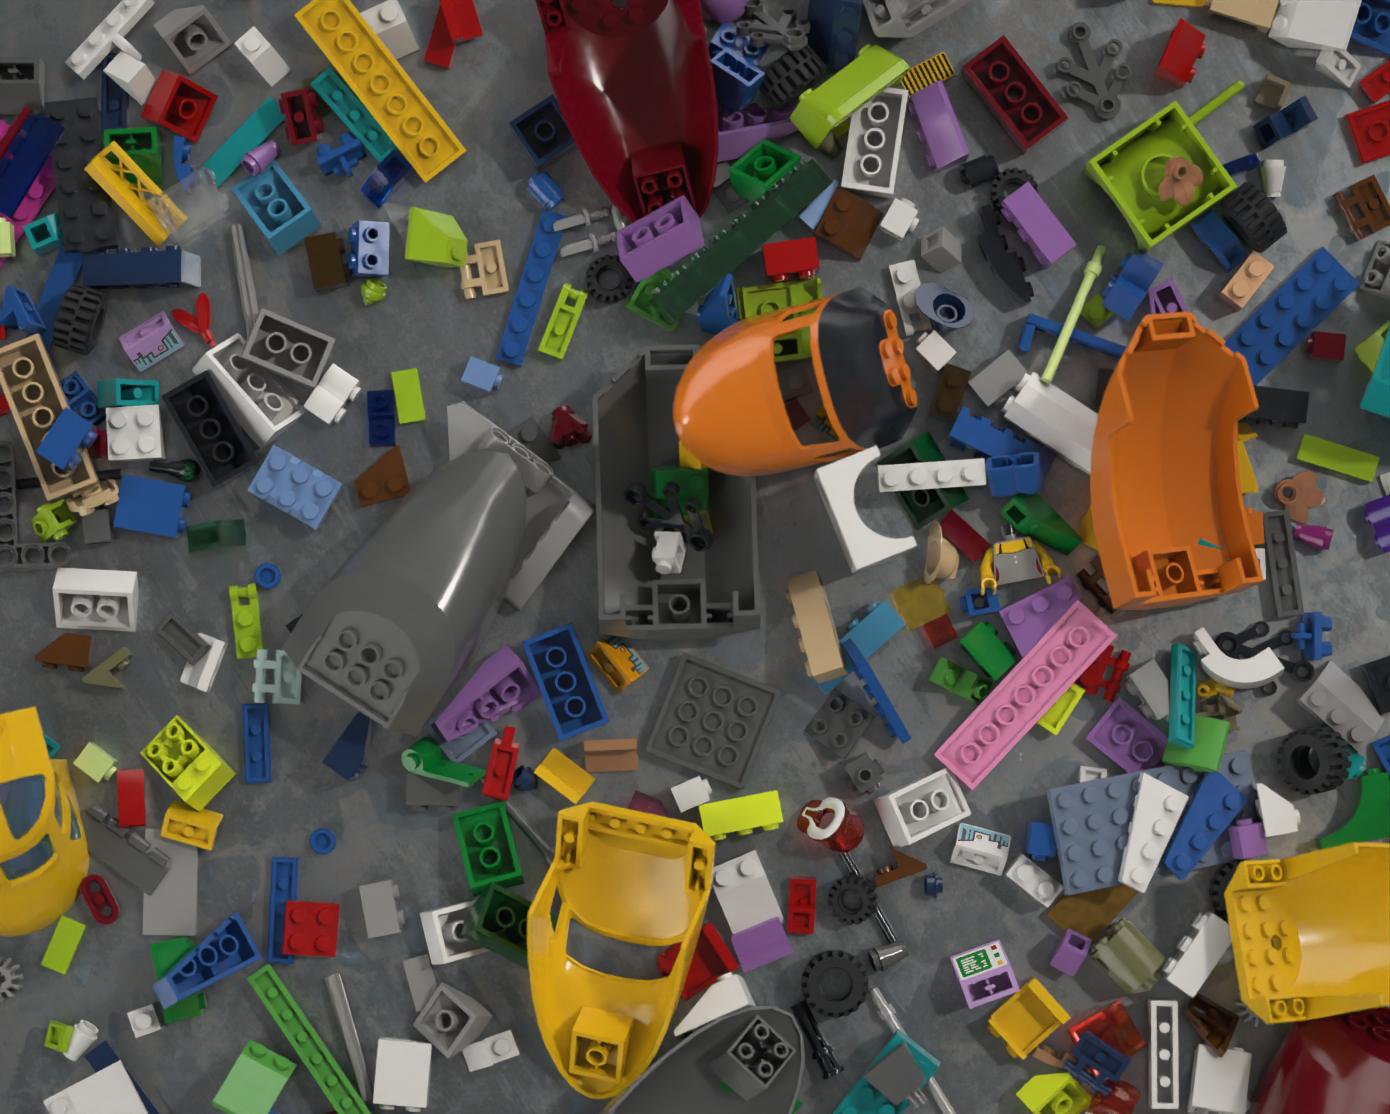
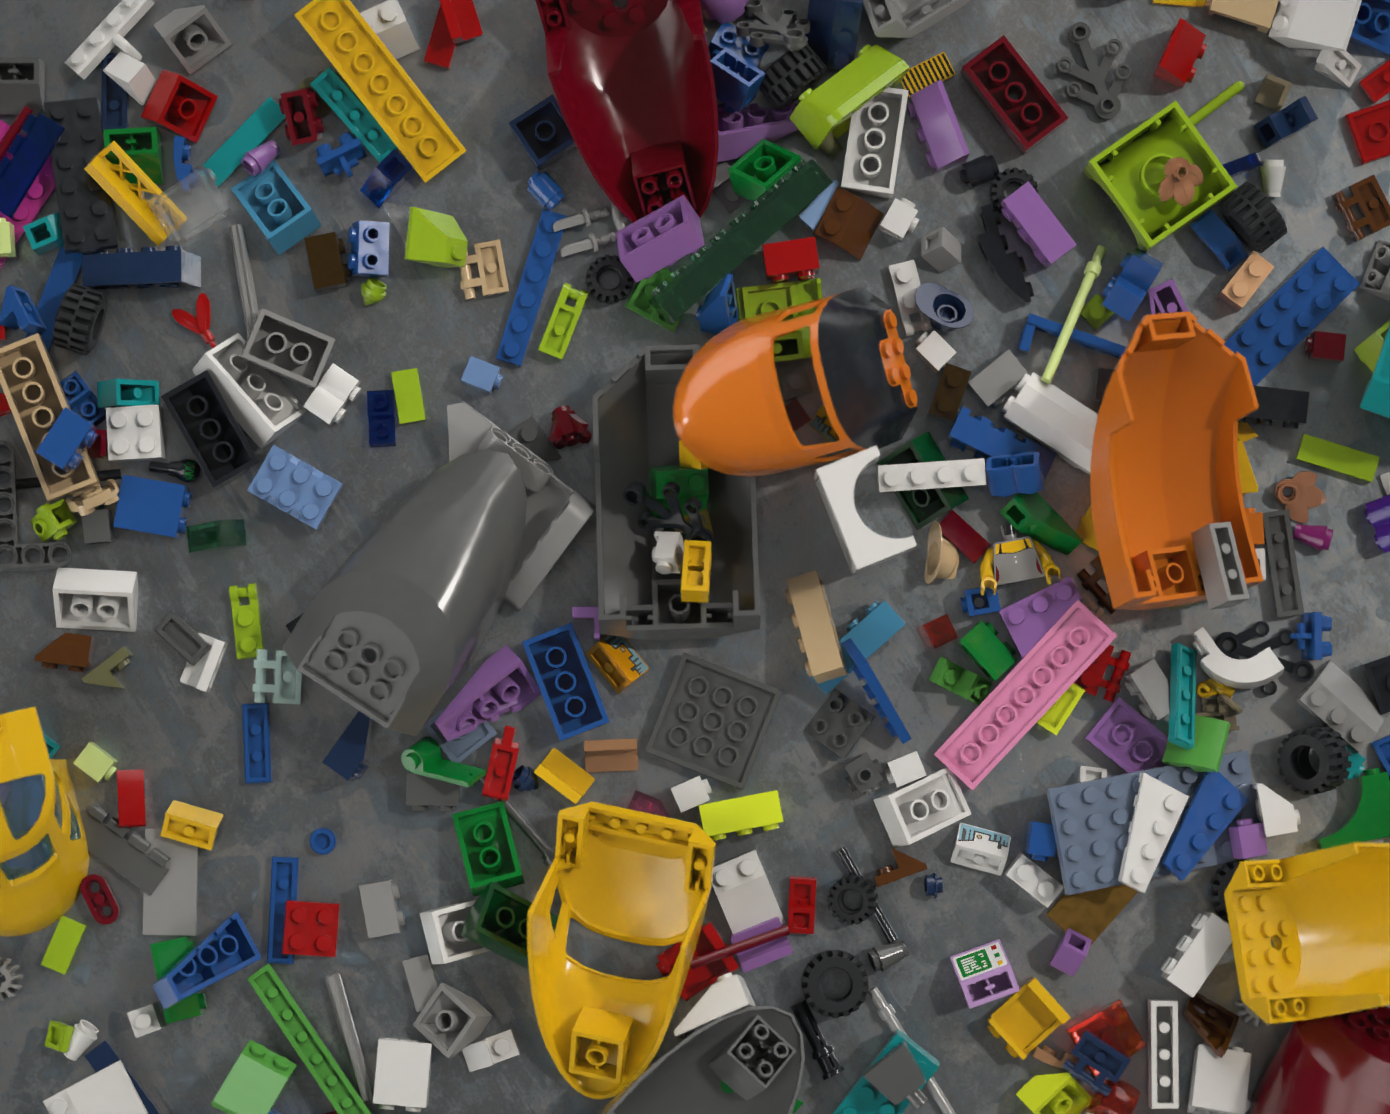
(151, 341): lavender panel -> none
(187, 763): neon yellow slope -> none
(262, 56): white slope -> none
(267, 576): blue tile -> none
(383, 480): reddish brown wing -> none
(587, 613): none -> medium lavender panel
(696, 571): none -> yellow brick
(739, 946): none -> dark red bar
(844, 831): clear red piece -> none
(904, 769): none -> white brick
(920, 602): clear yellow piece -> none
(1128, 957): olive cylinder -> none
(1220, 565): none -> light grey brick

